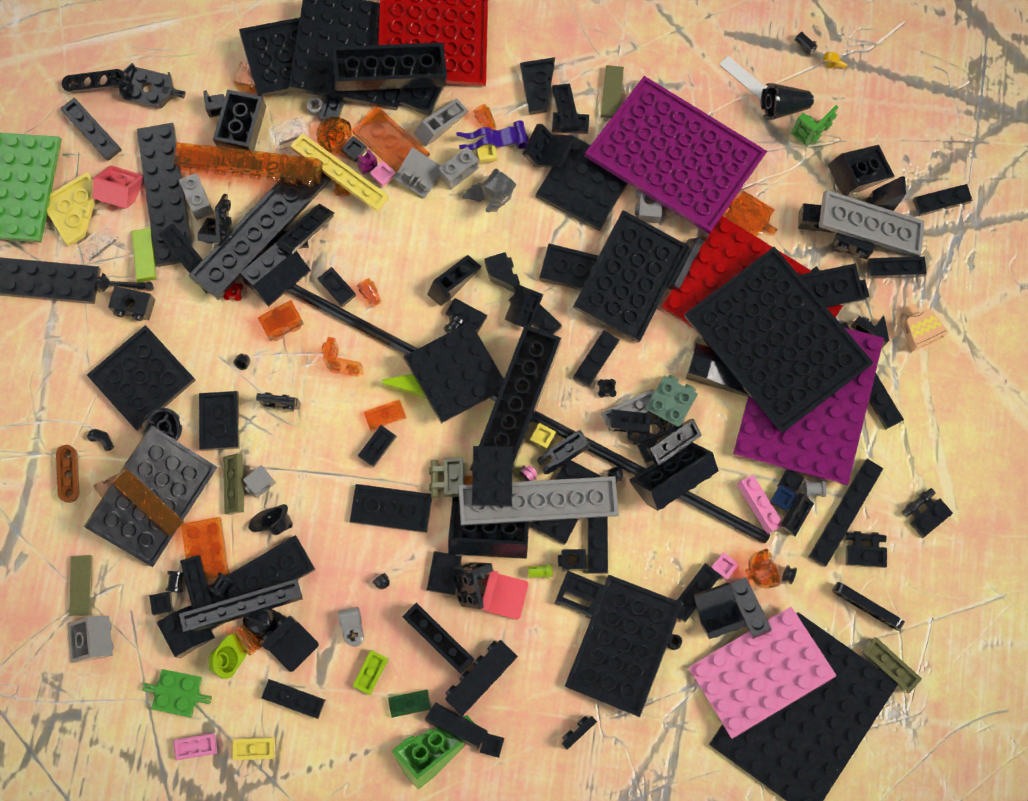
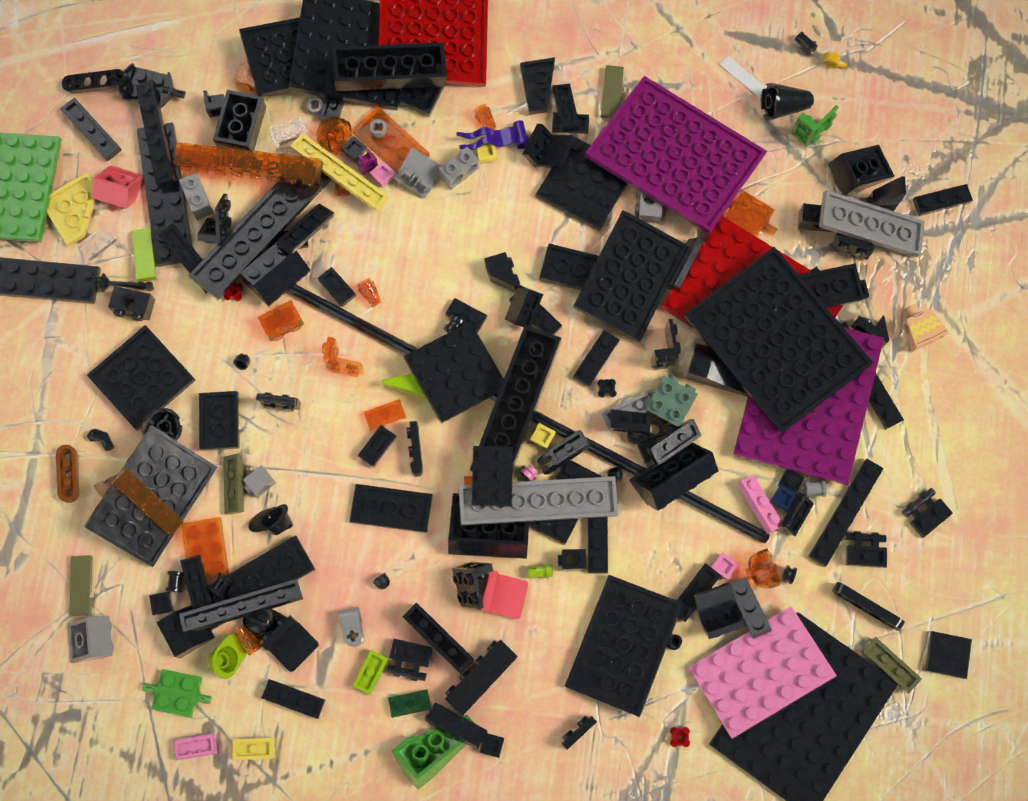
(155, 133): none -> black plate
(376, 133): none -> light grey bush
(411, 653): none -> black plate
(415, 450): none -> black hinge
(440, 122): light grey slope -> none
(441, 573): black plate -> none
(452, 280): black slope -> none
(453, 477): olive plate -> none
(495, 189): dark grey helmet -> none
(582, 588): black plate -> none
(667, 357): none -> black bracket
(684, 741): none -> red plate
(896, 267): black plate -> none
(948, 655): none -> black tile

